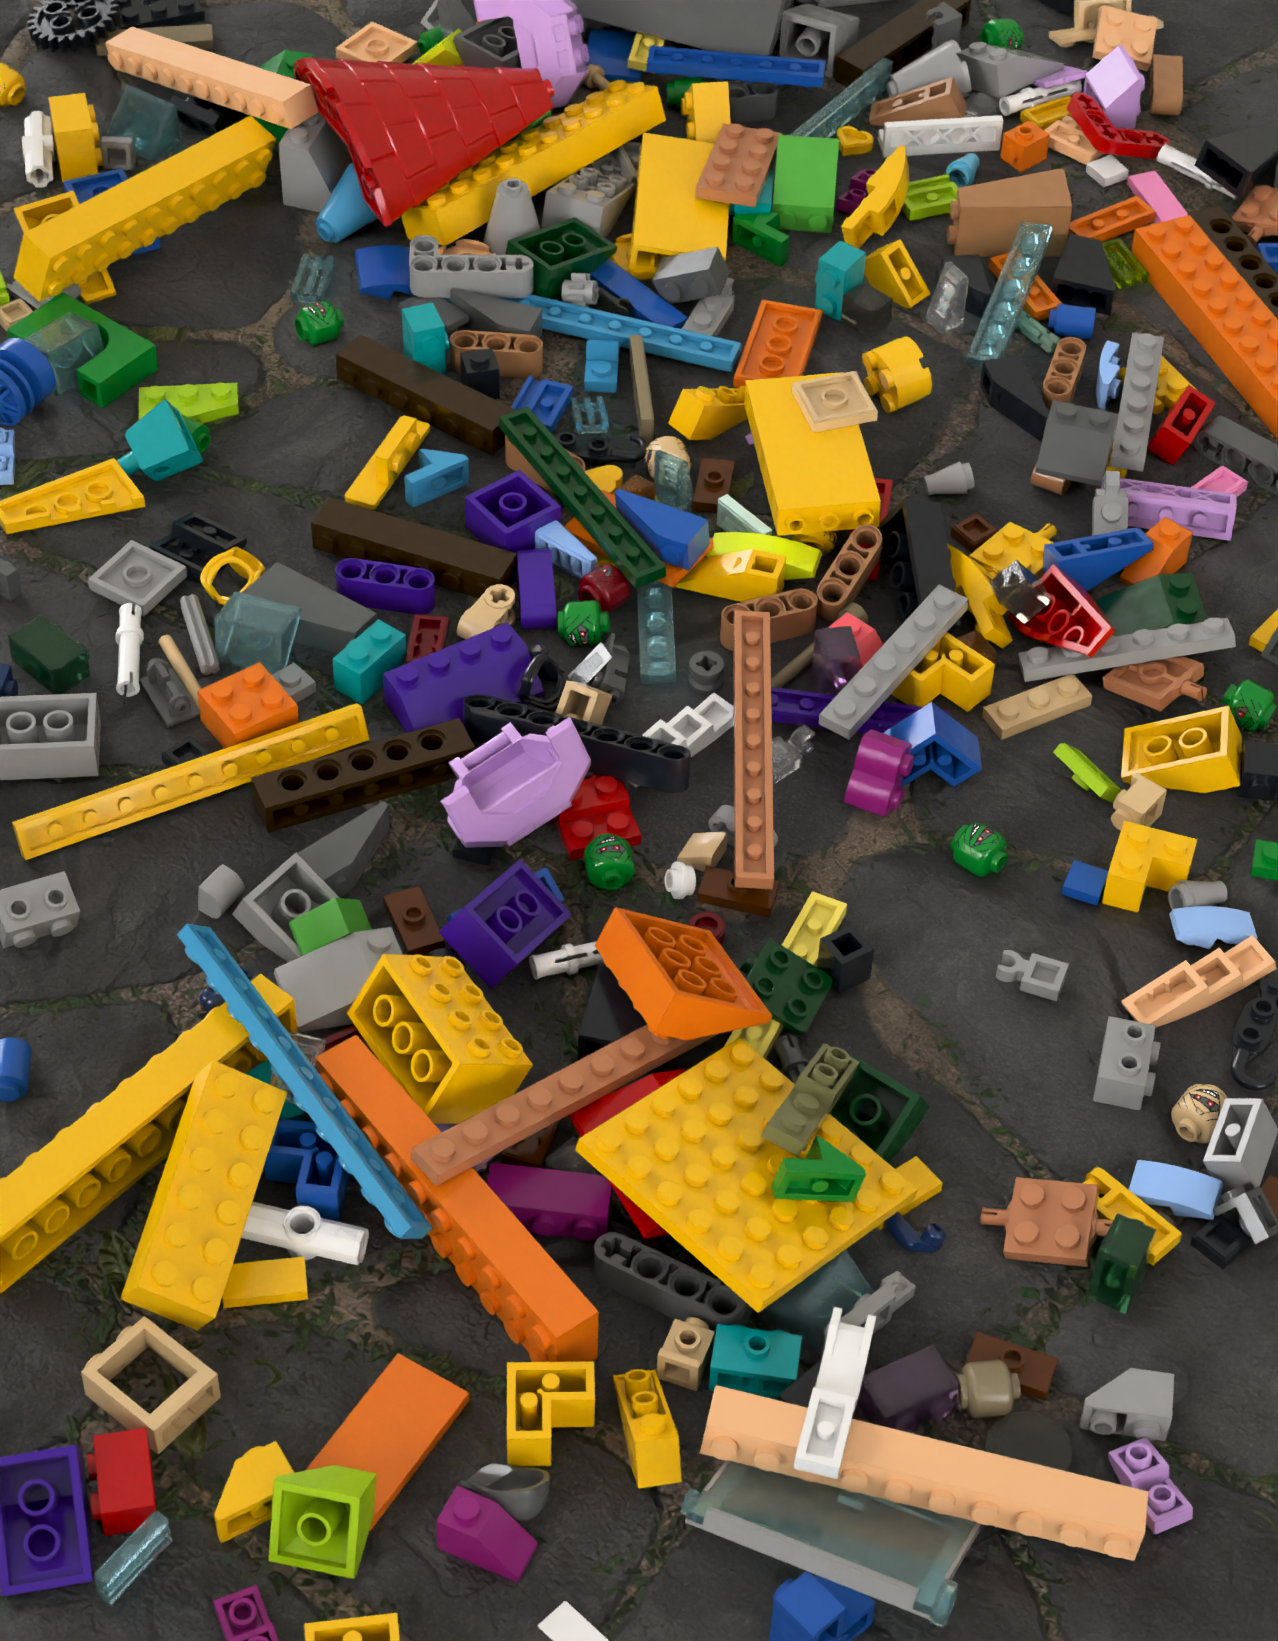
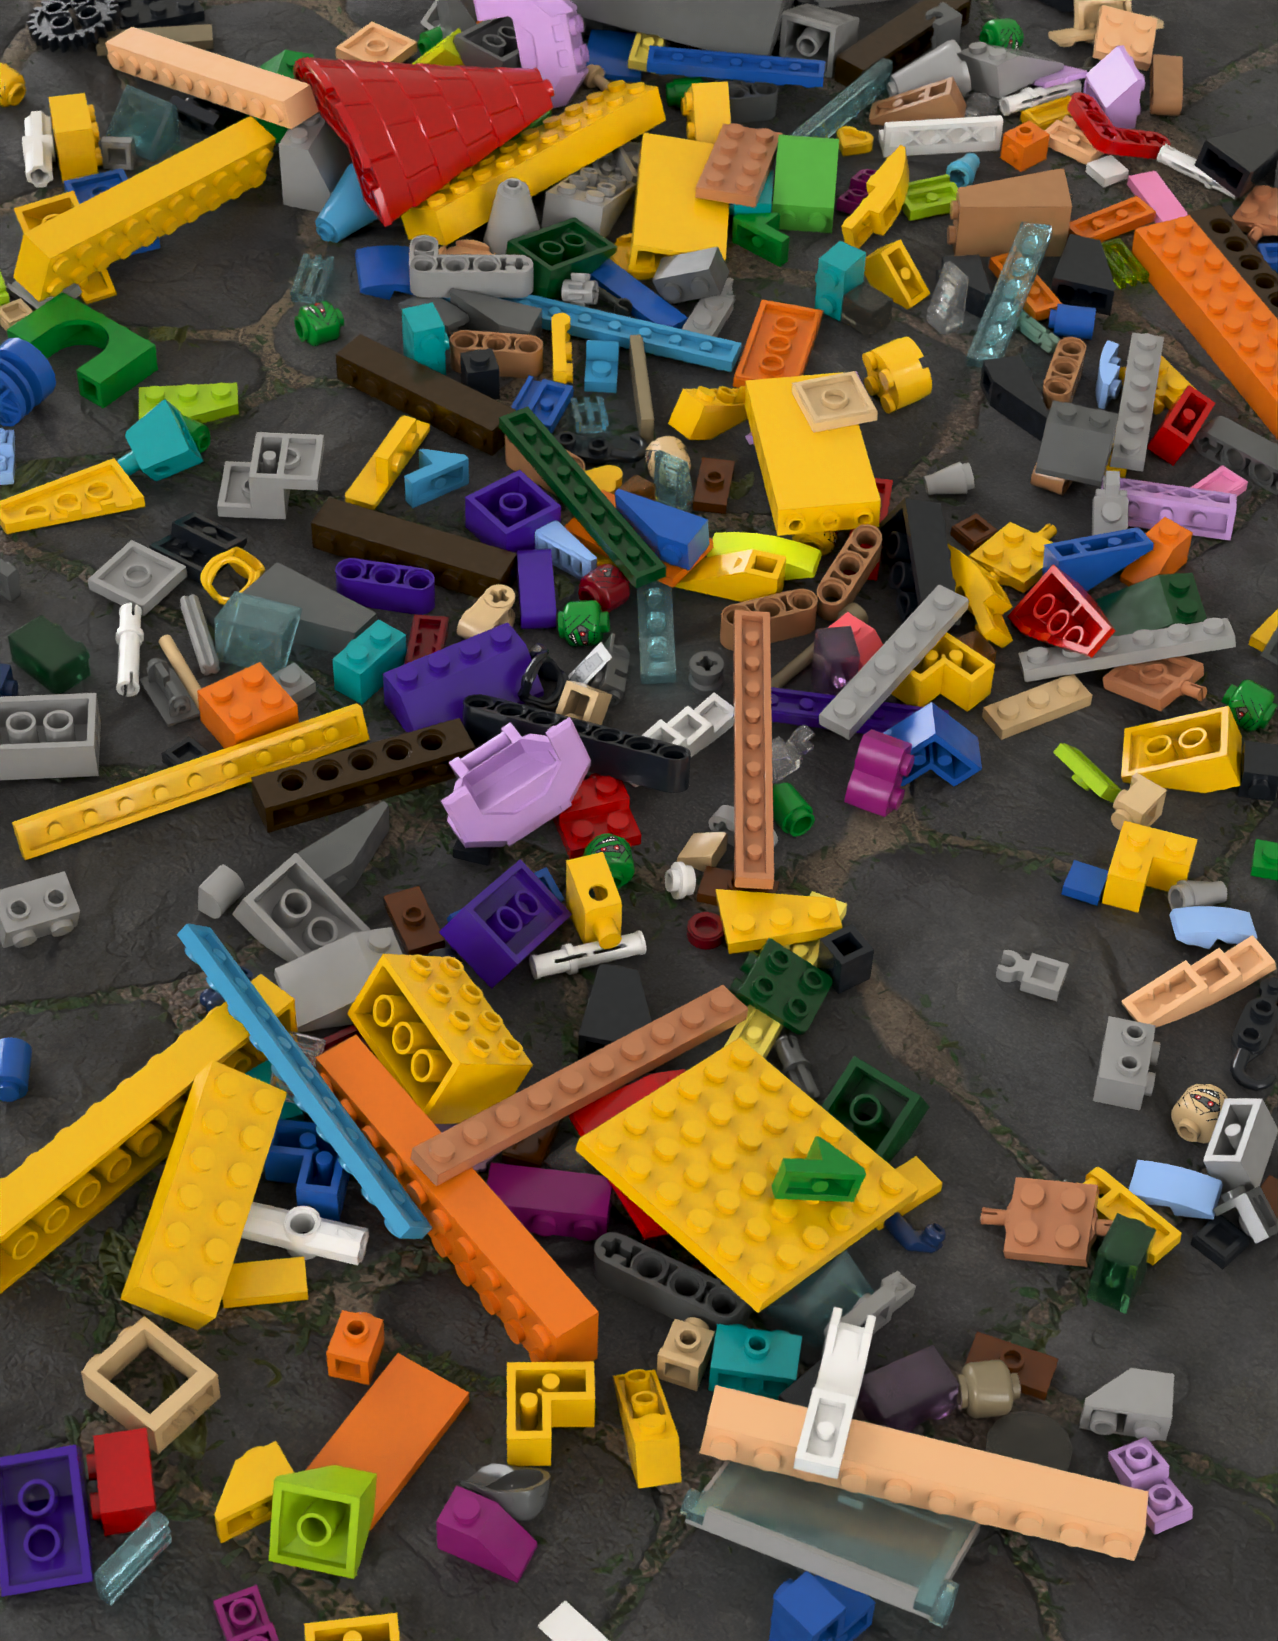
(67, 346): clear light blue slope -> none
(265, 483): none -> light grey bracket
(328, 923): bright green slope -> none
(355, 1347): none -> orange brick
(561, 348): none -> yellow plate
(595, 917): none -> yellow torso
(678, 977): orange slope -> none
(735, 518): light aqua tile -> none
(787, 919): none -> yellow wing
(791, 810): none -> green brick
(811, 1100): olive slope -> none
(979, 849): green head -> none
(1020, 591): clear smoke brick -> none

